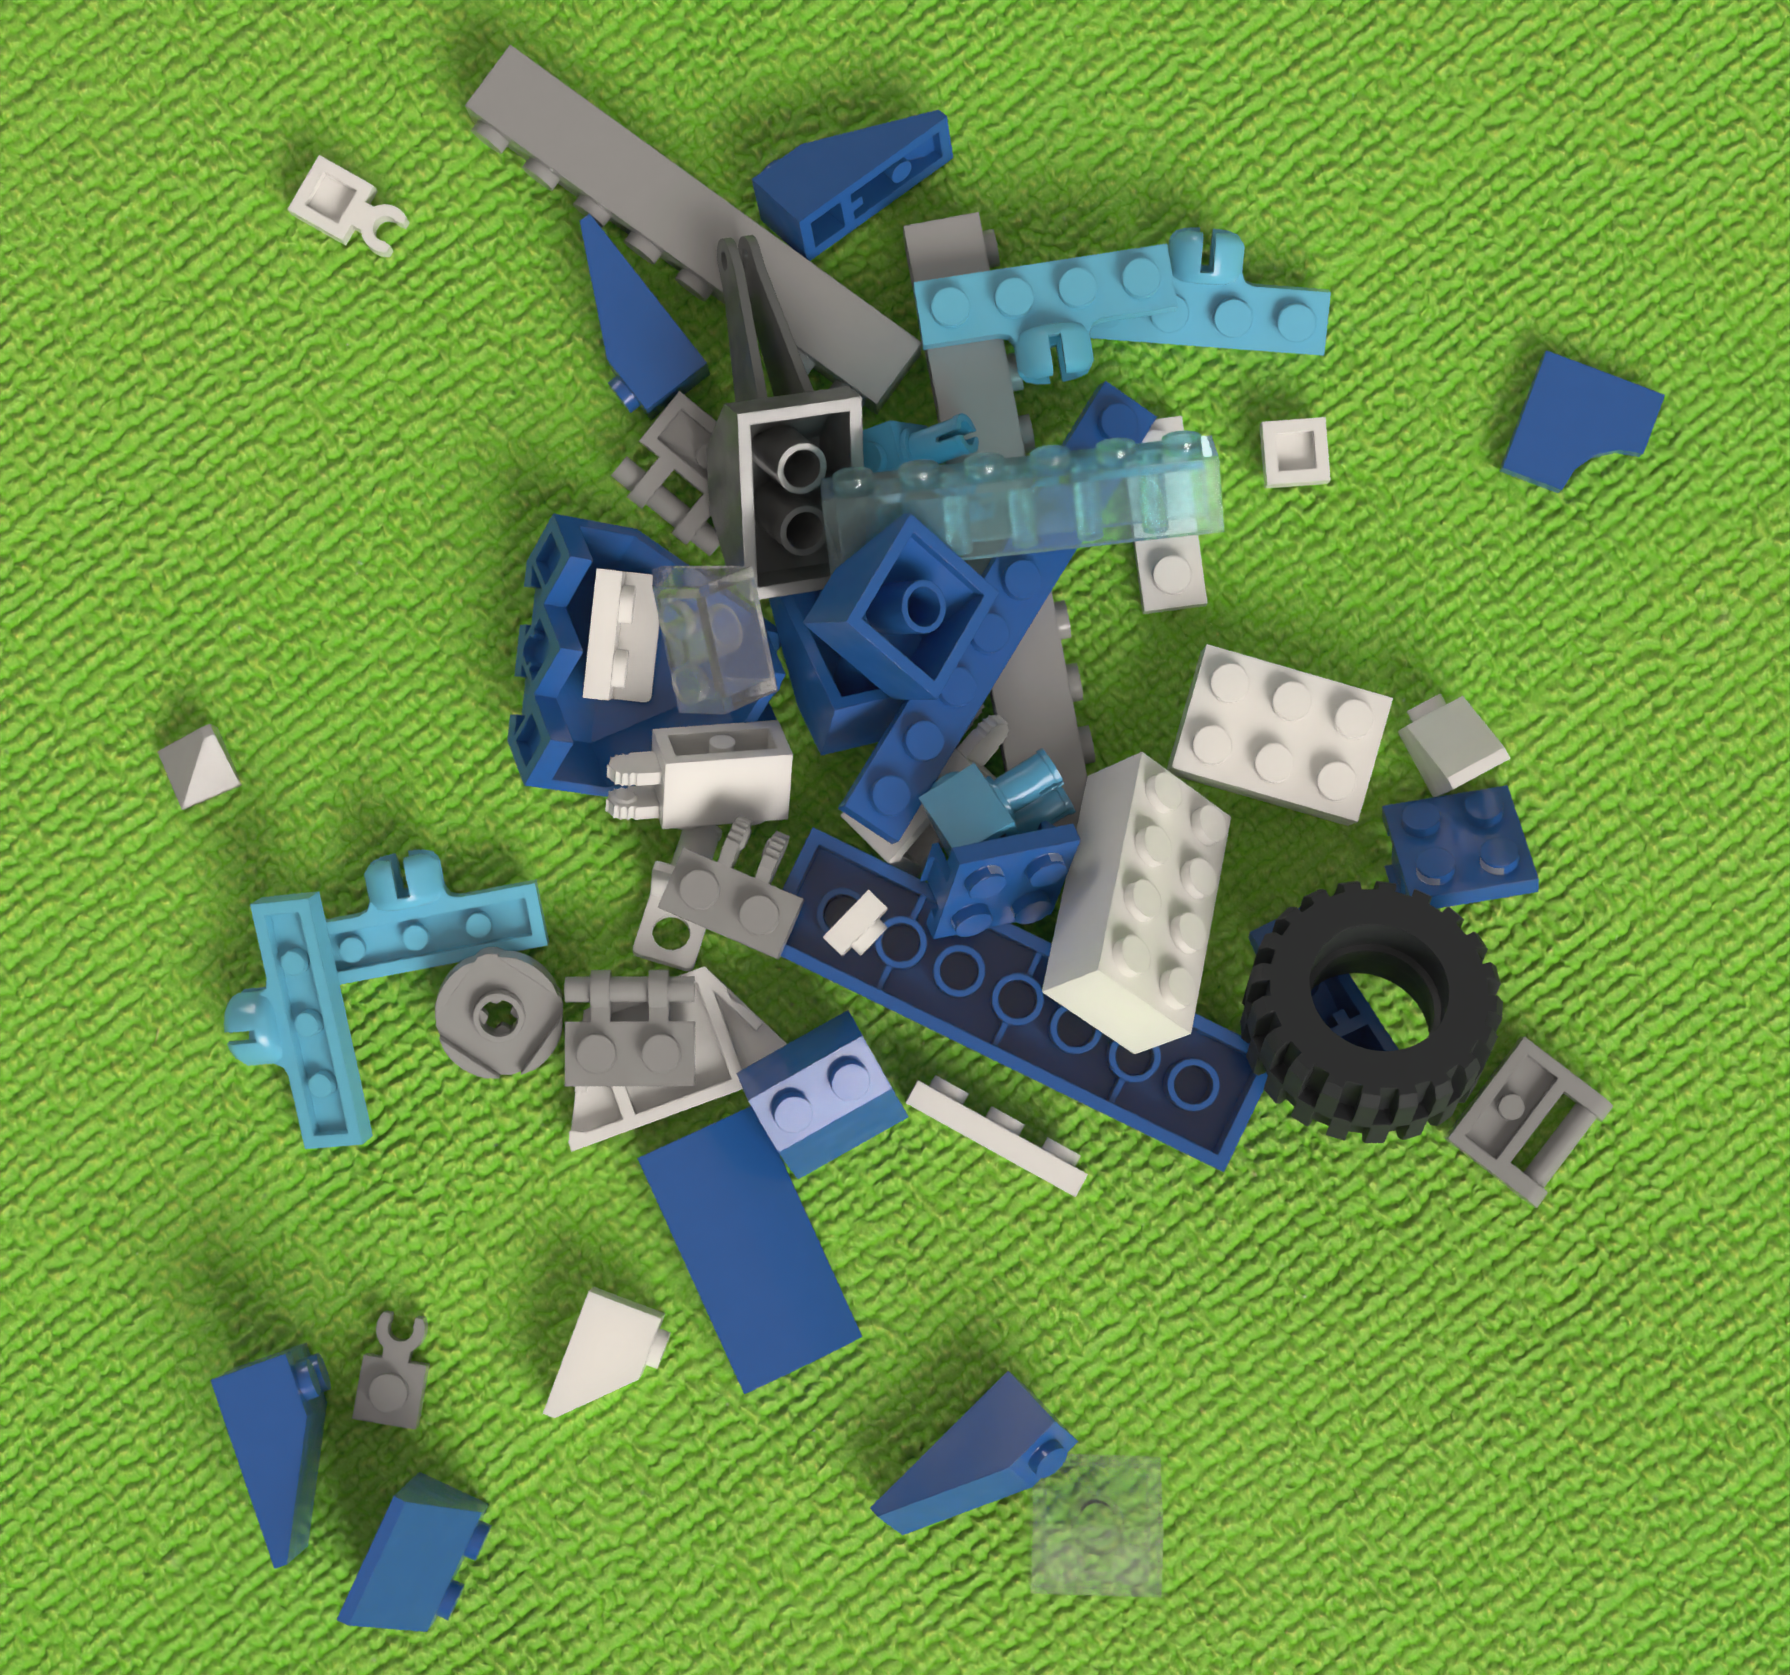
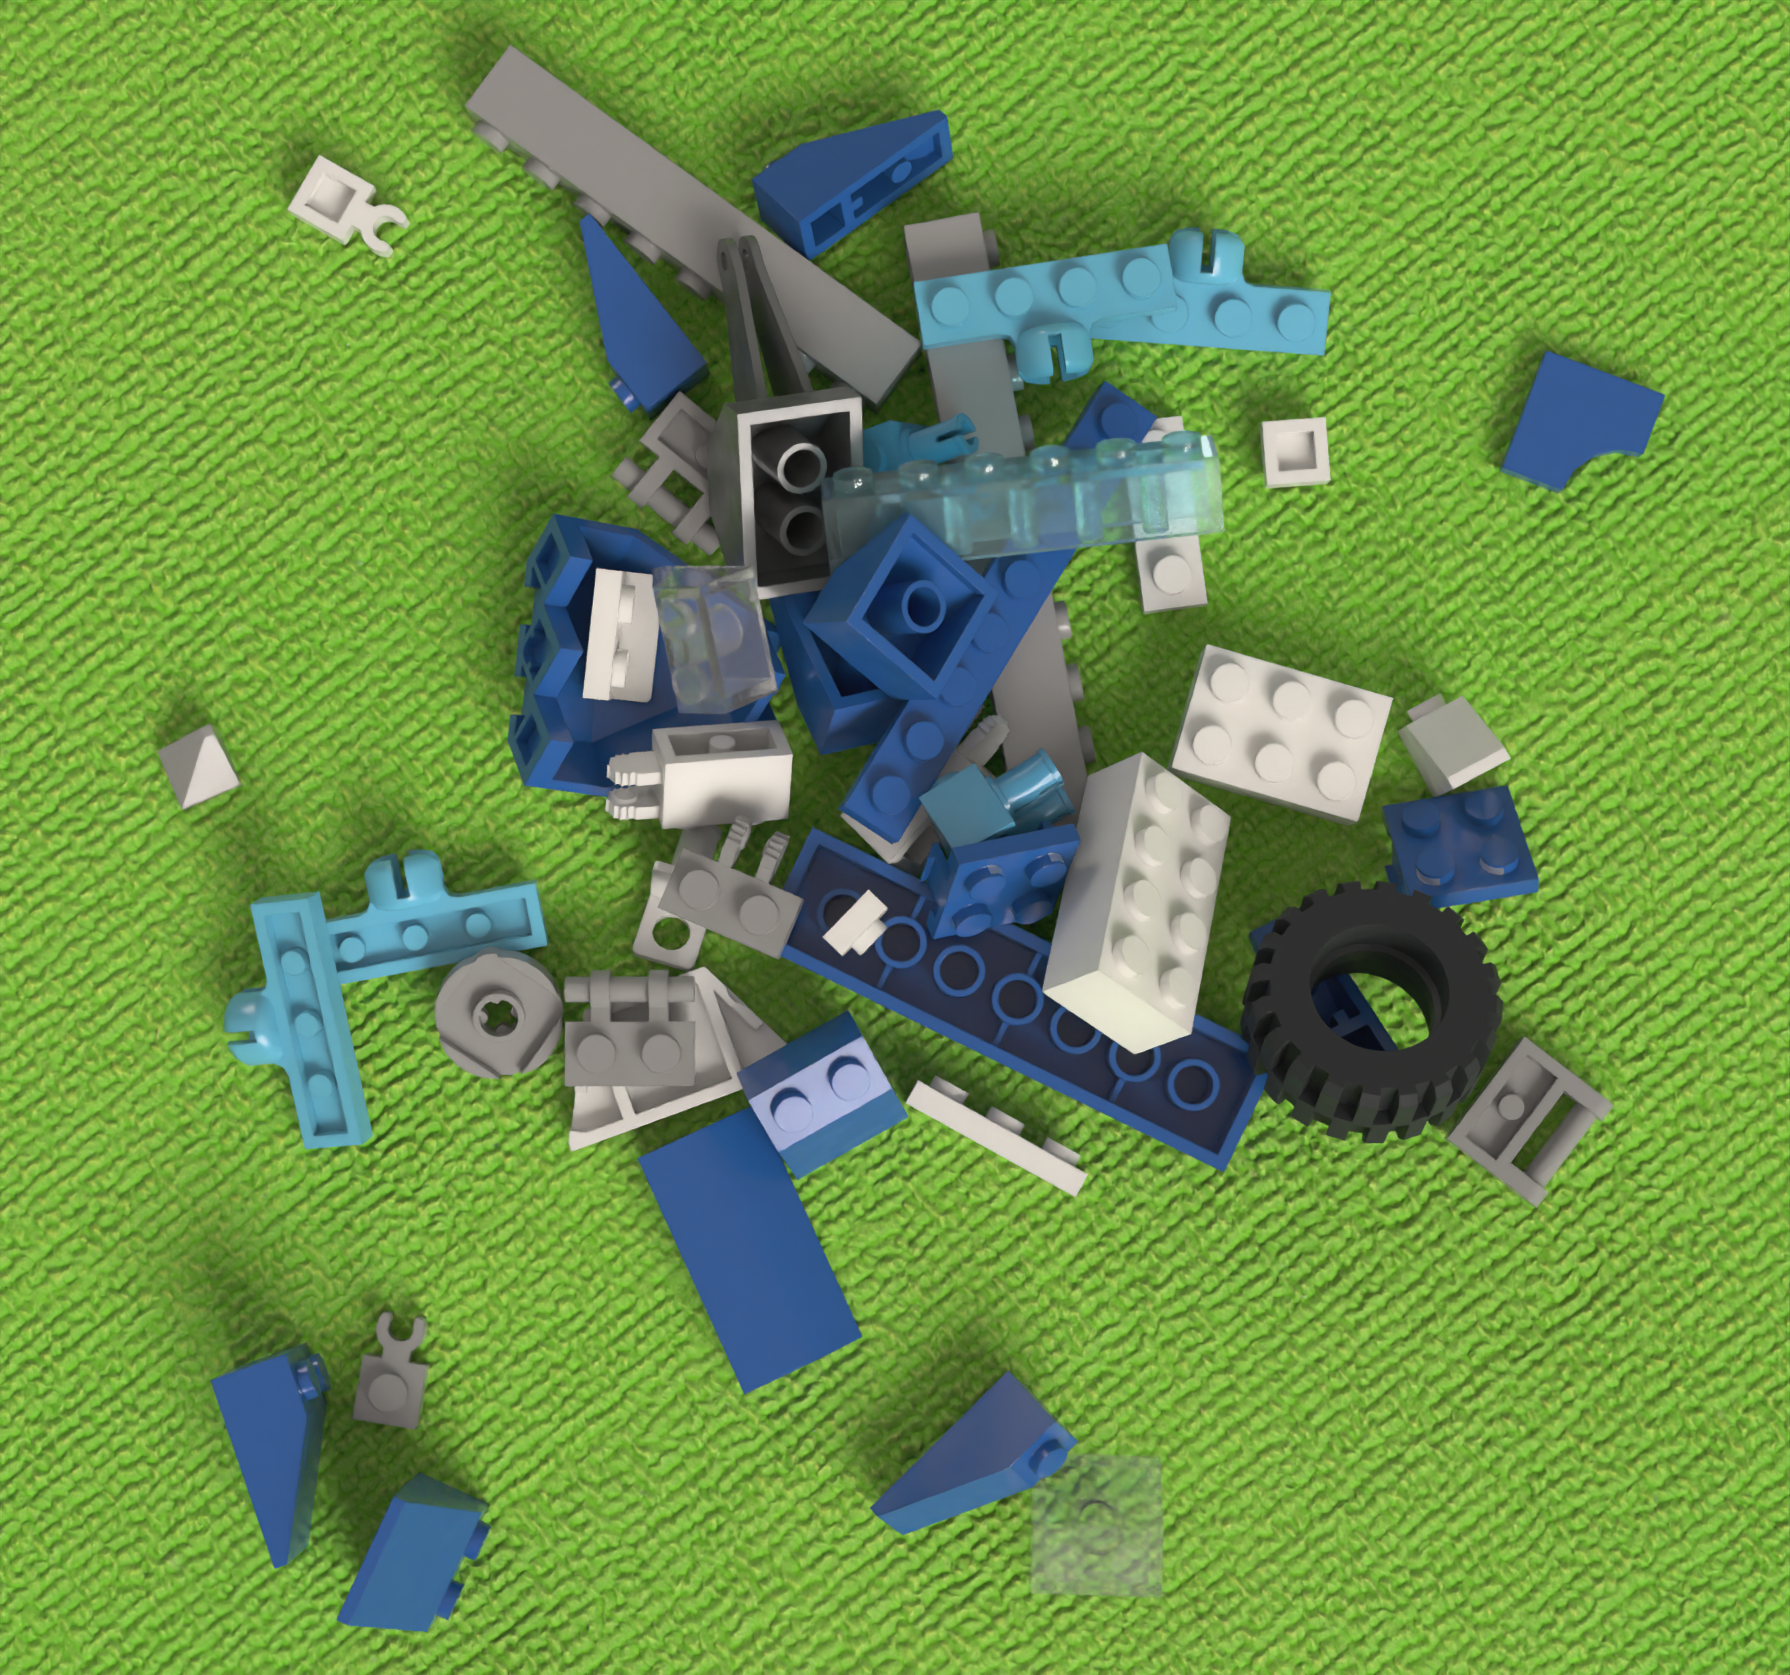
(606, 1350): white slope -> none

